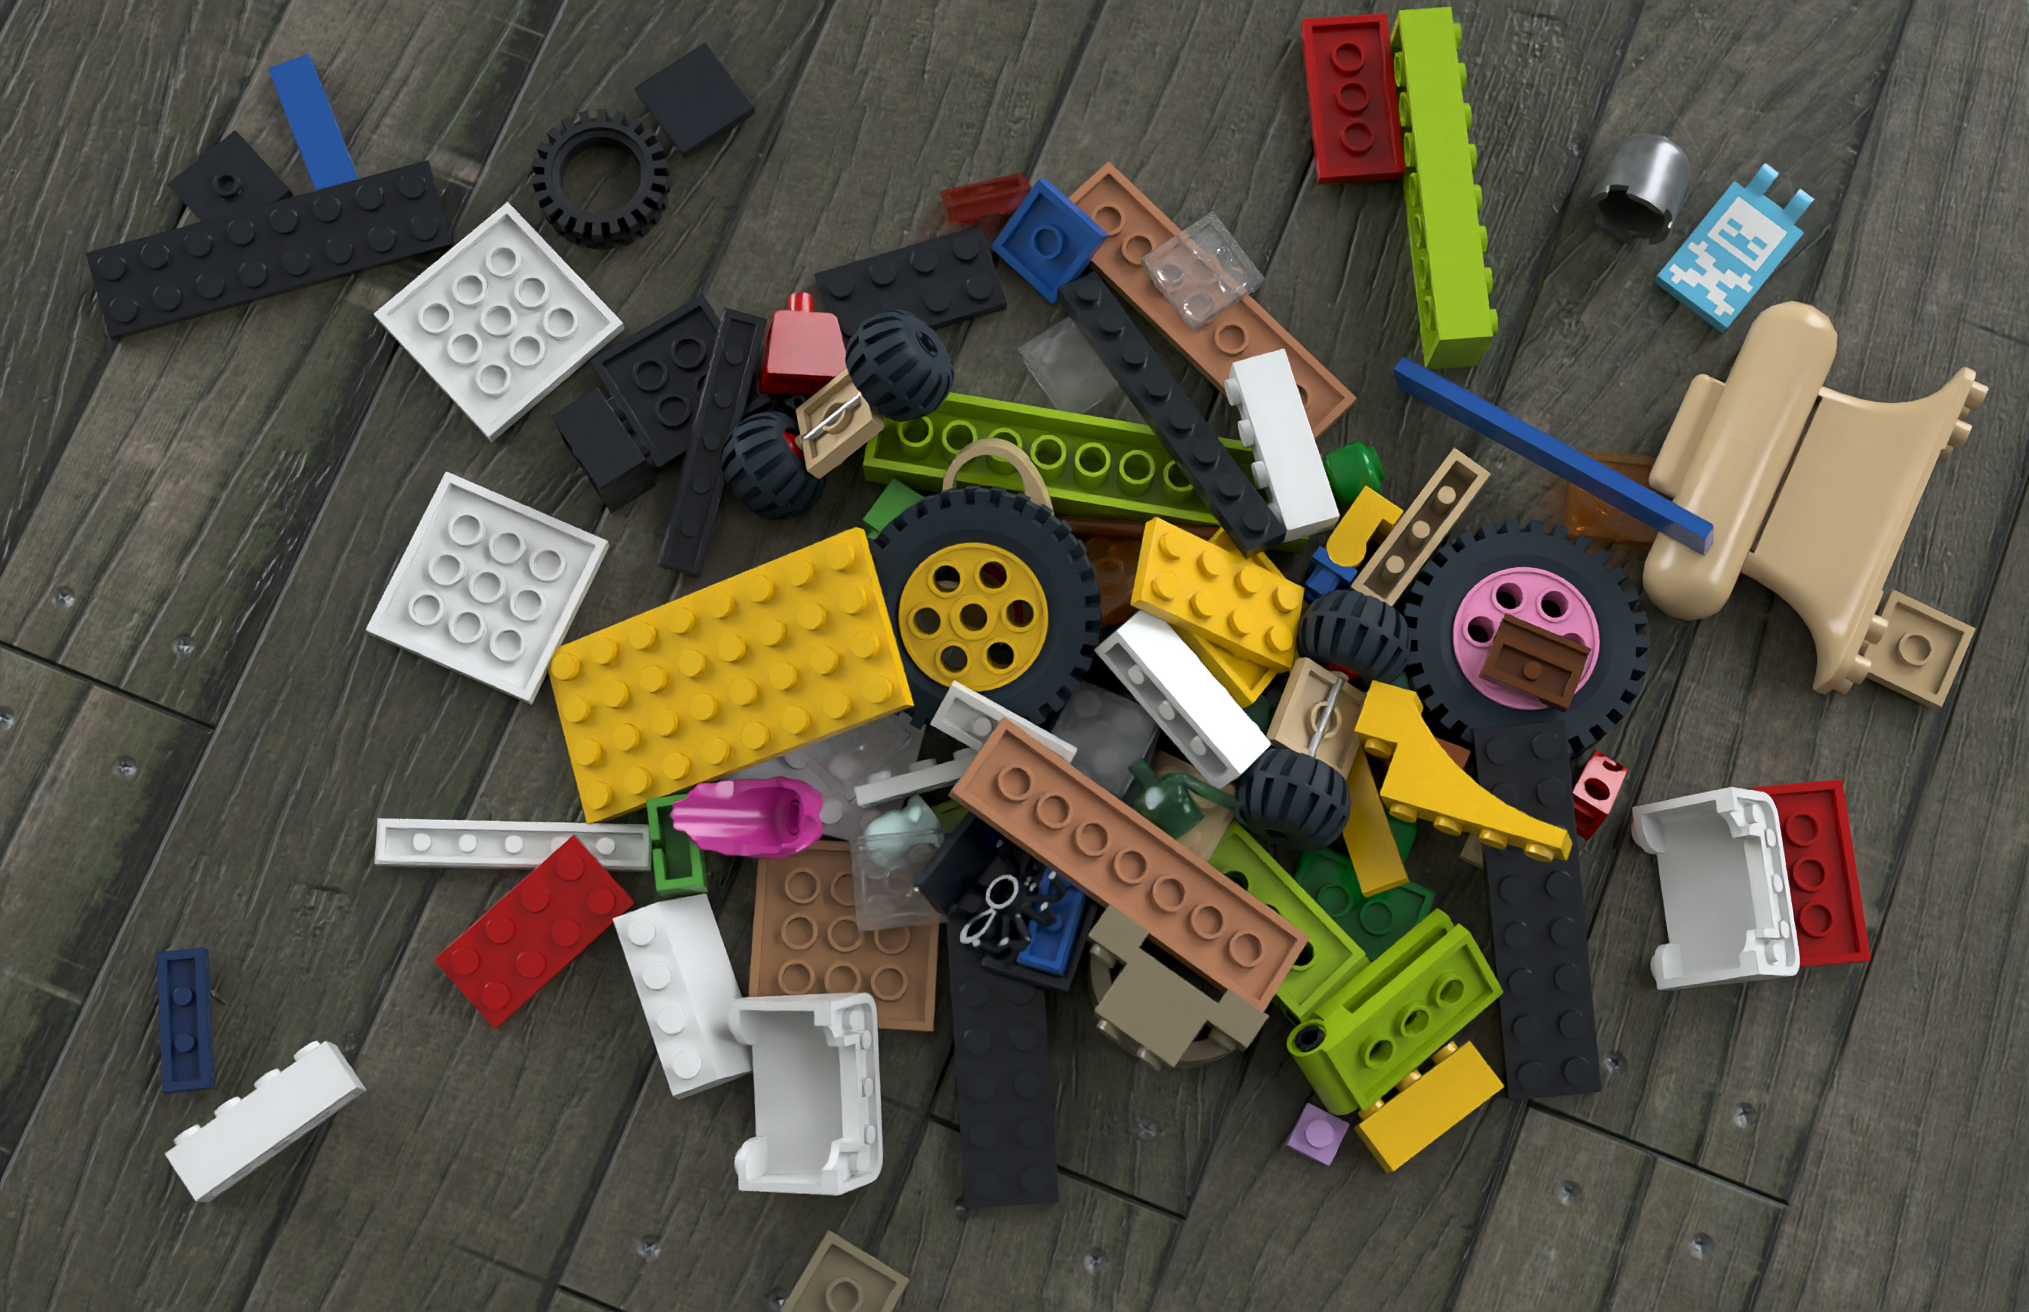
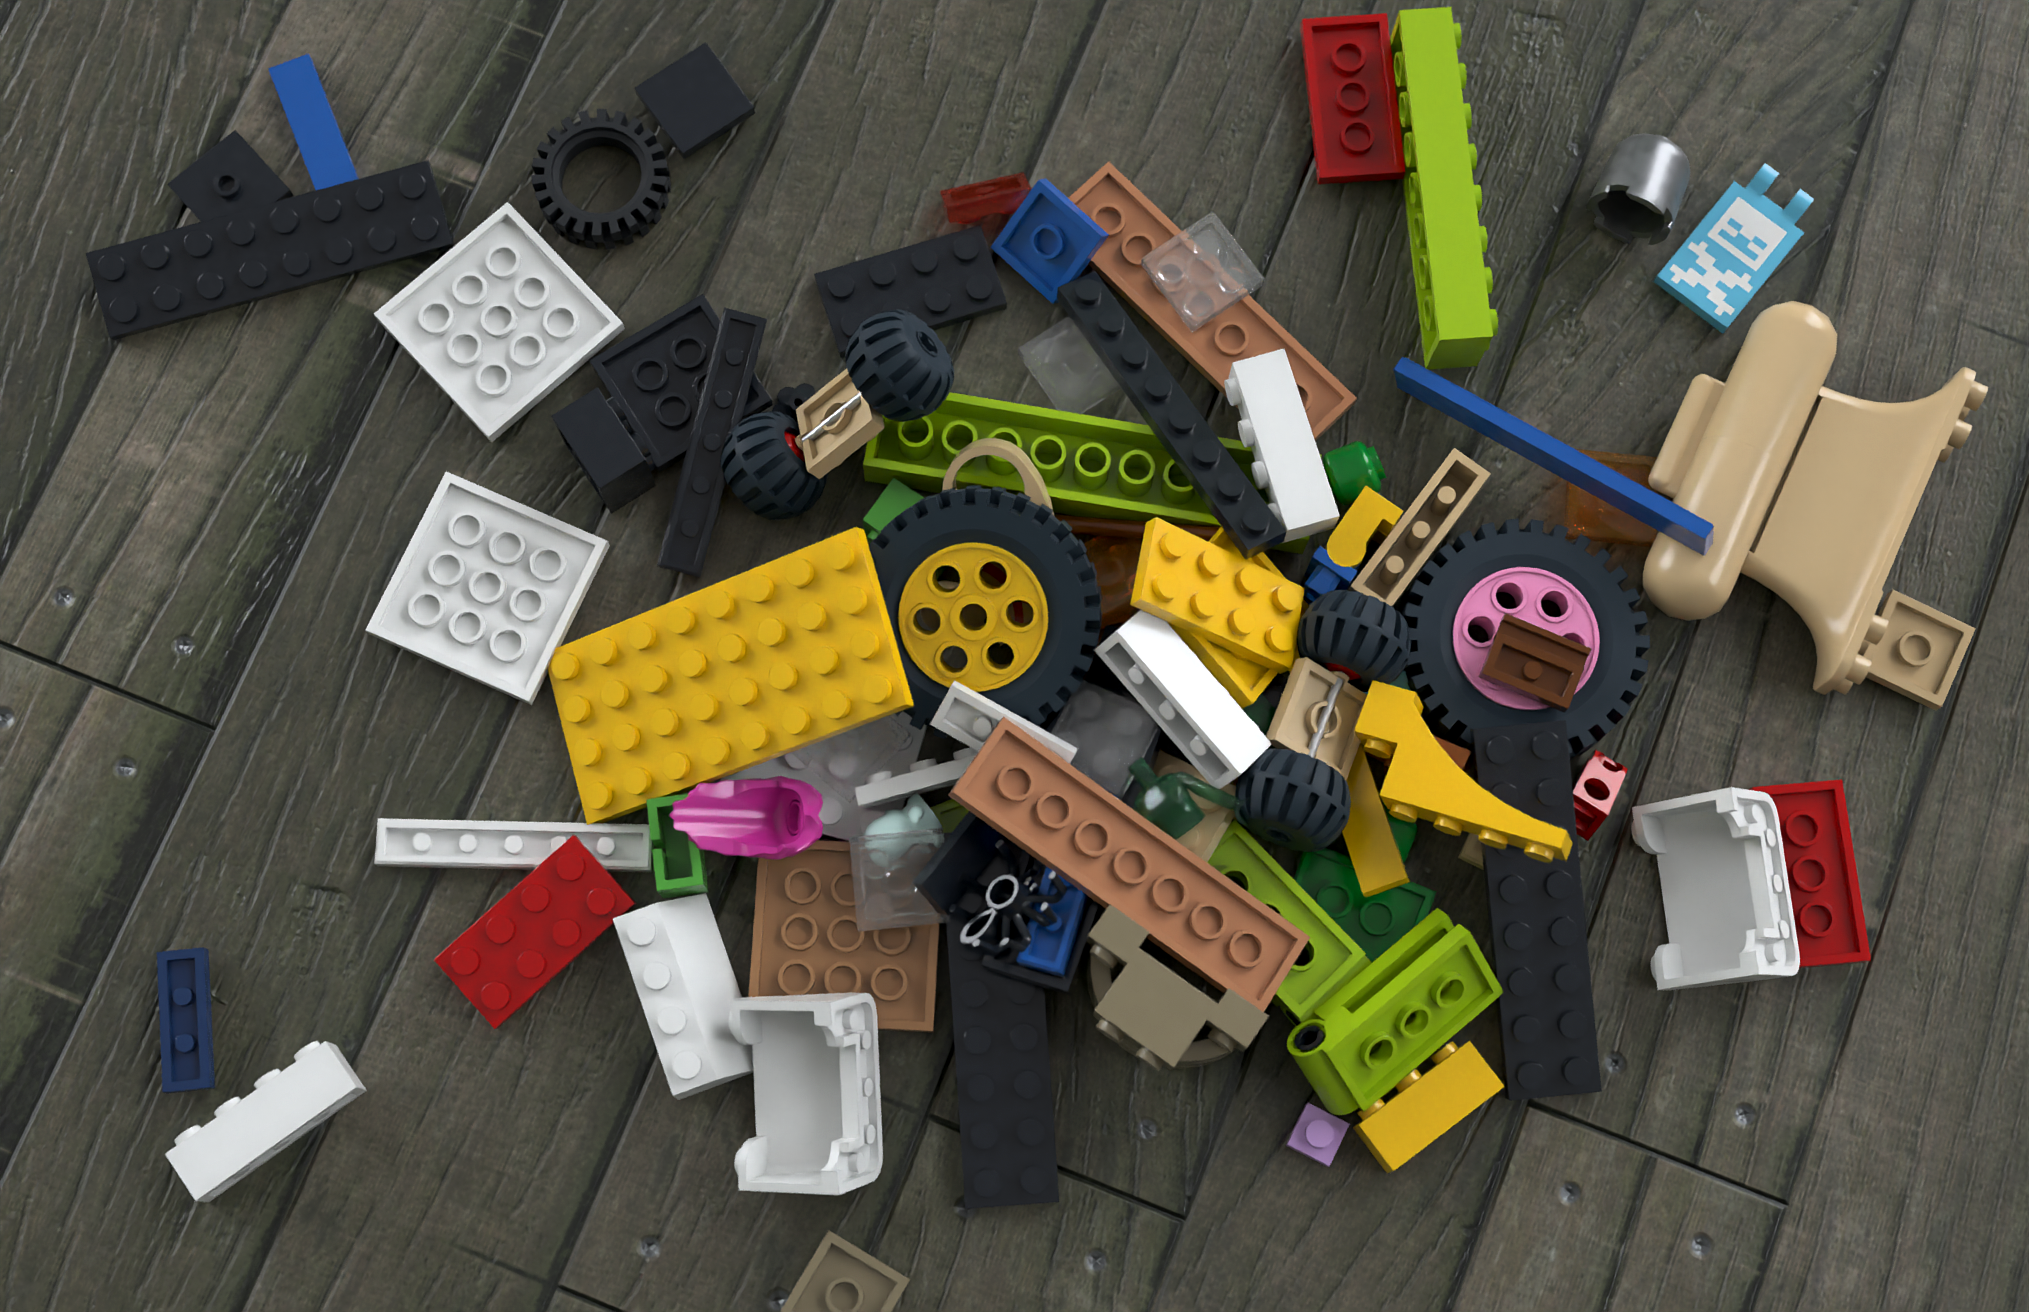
(801, 349): torso -> none

